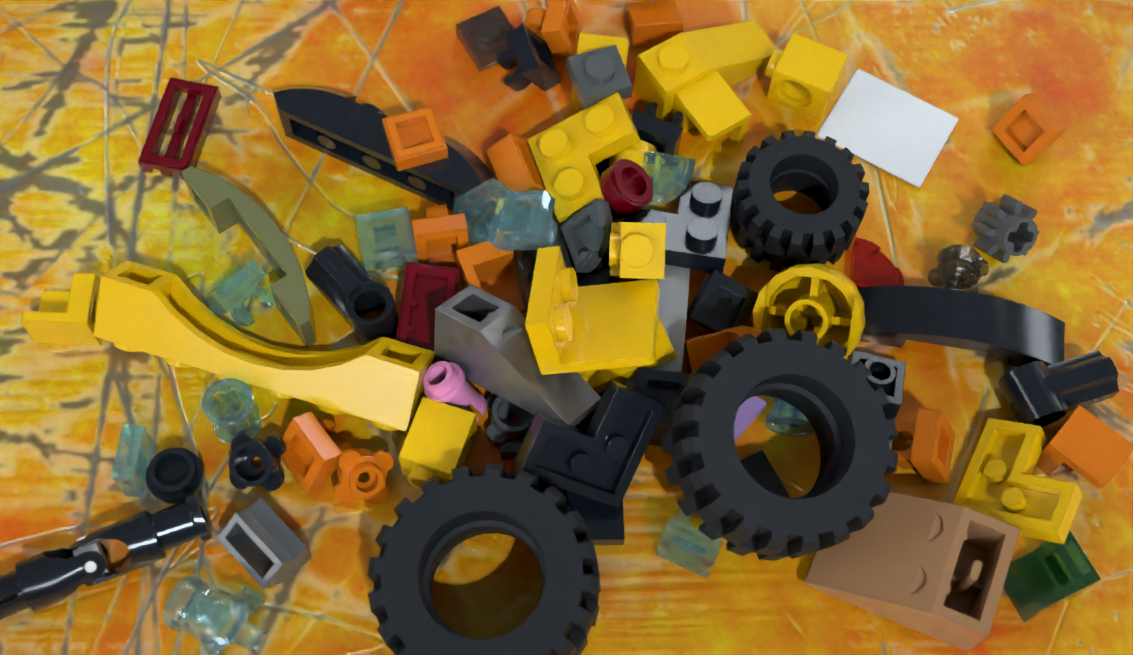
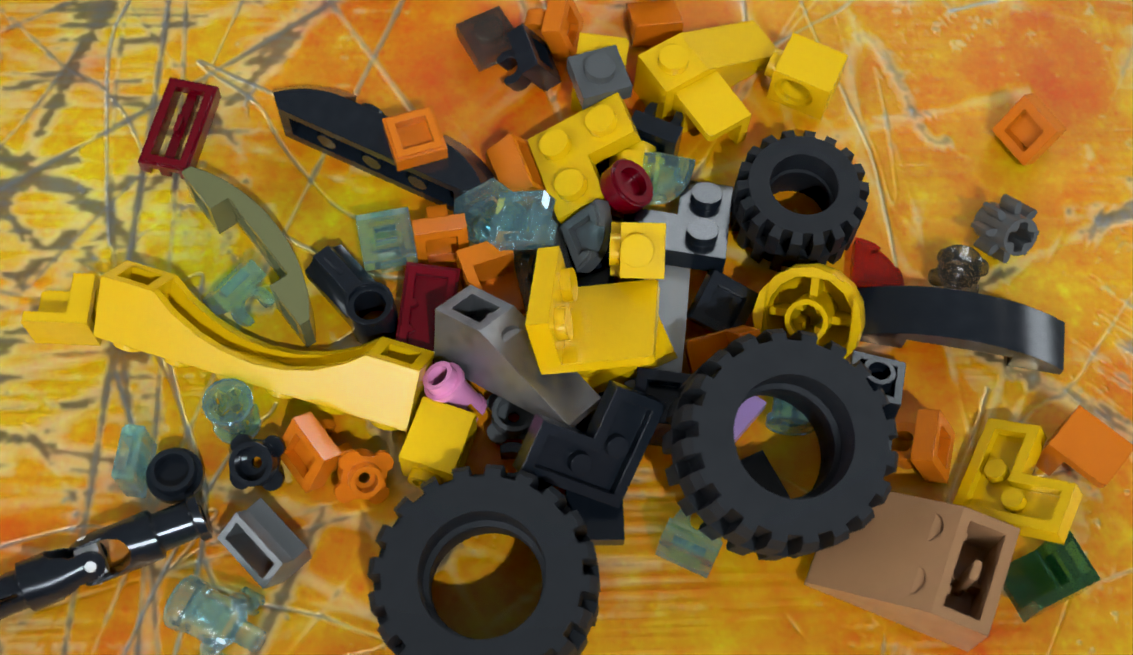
(888, 127): white sticker -> none
(1047, 393): black piece -> none

